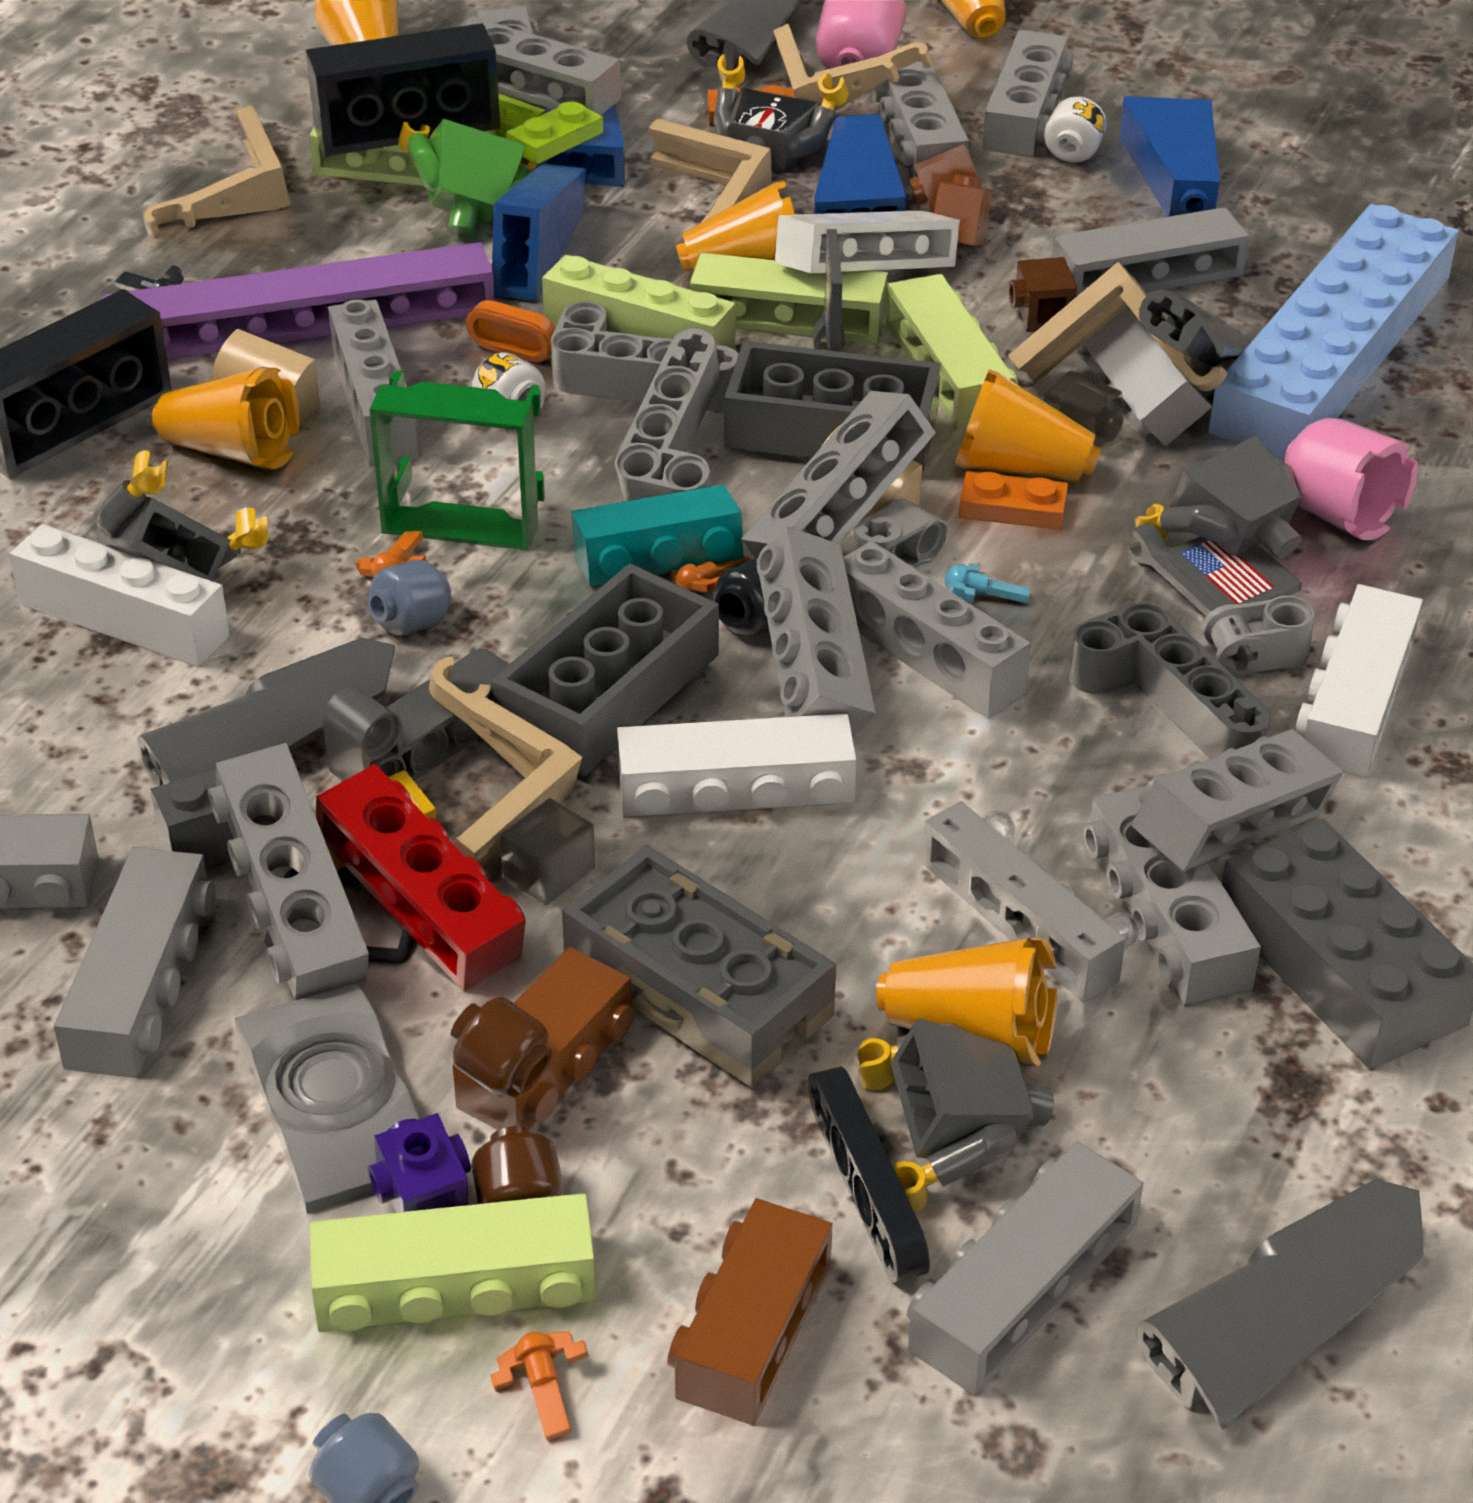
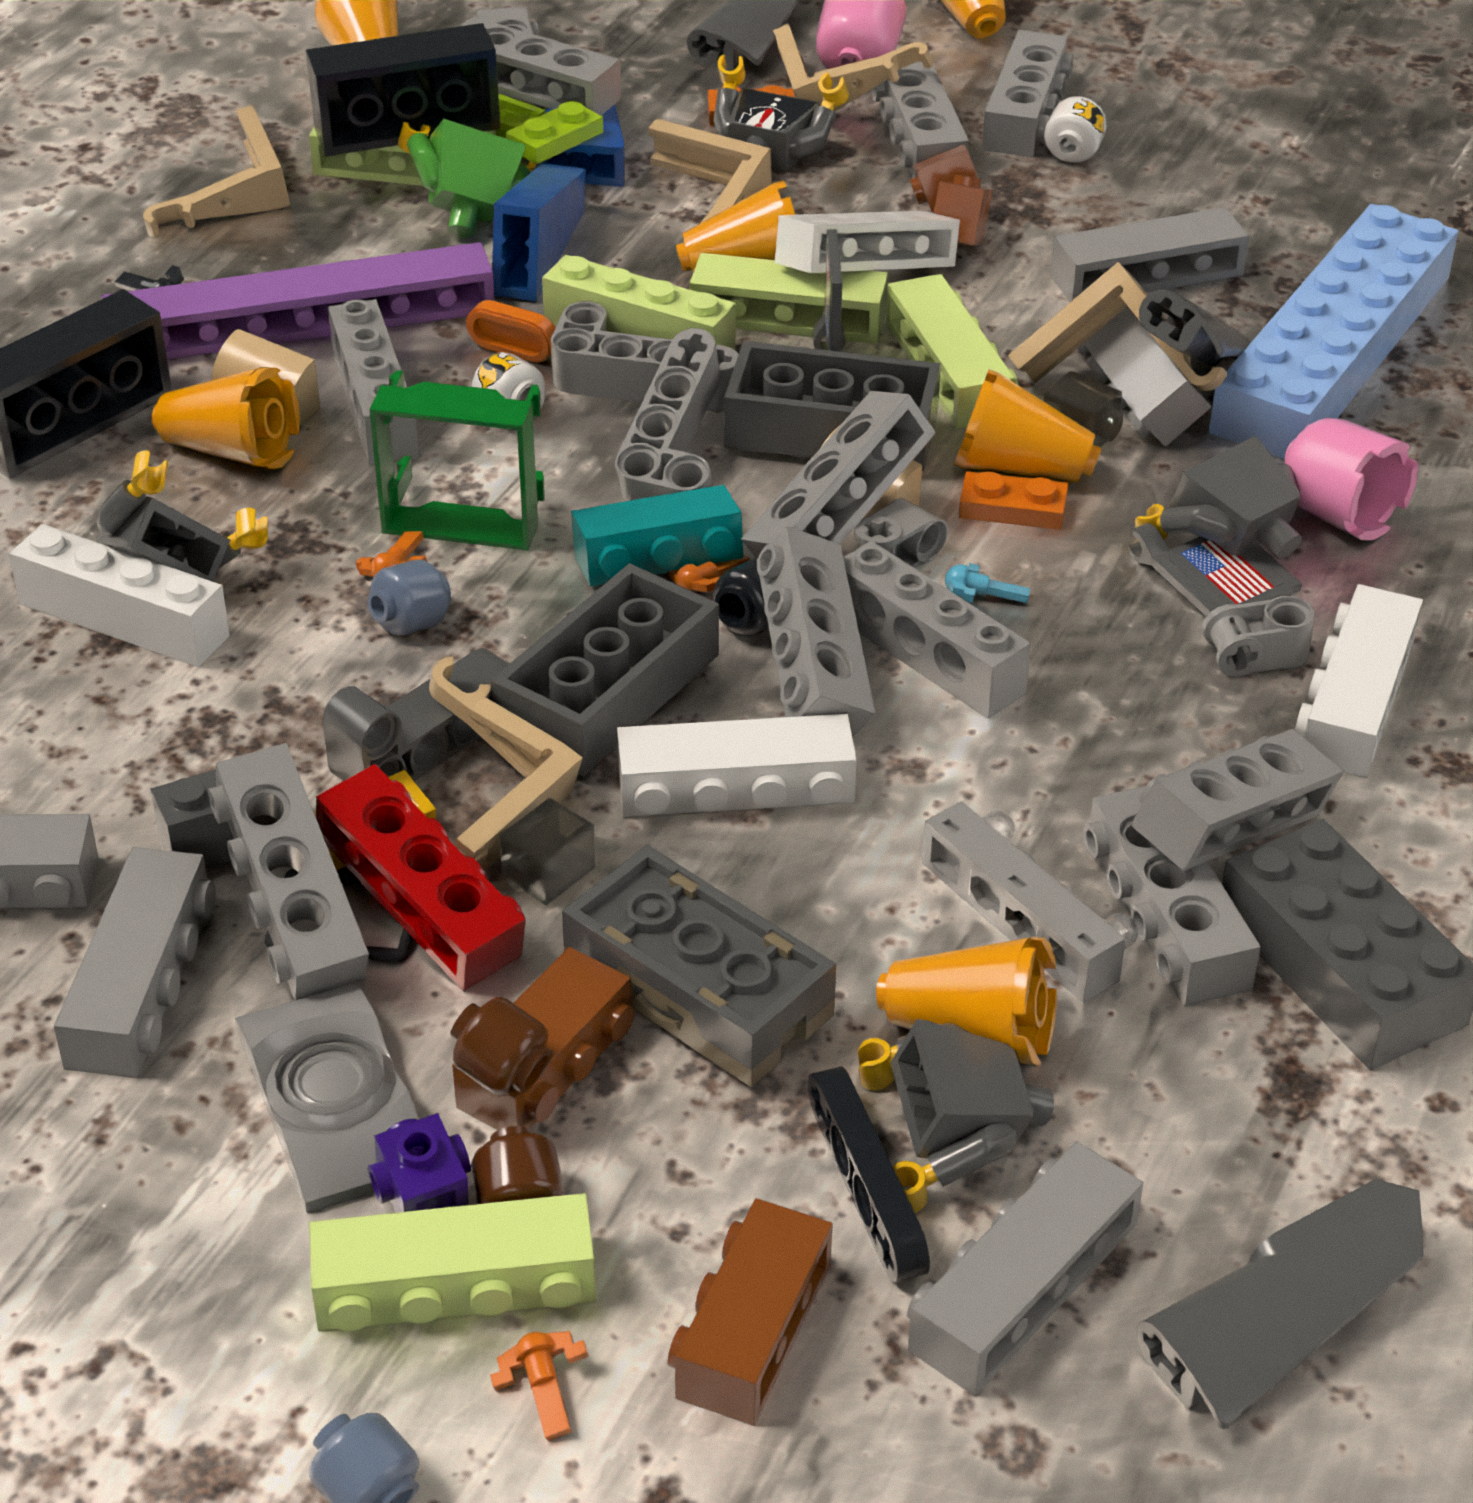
(274, 711): dark grey panel -> none
(859, 169): blue slope -> none
(1041, 290): reddish brown brick -> none
(1173, 150): blue slope -> none
(1173, 670): dark grey beam -> none

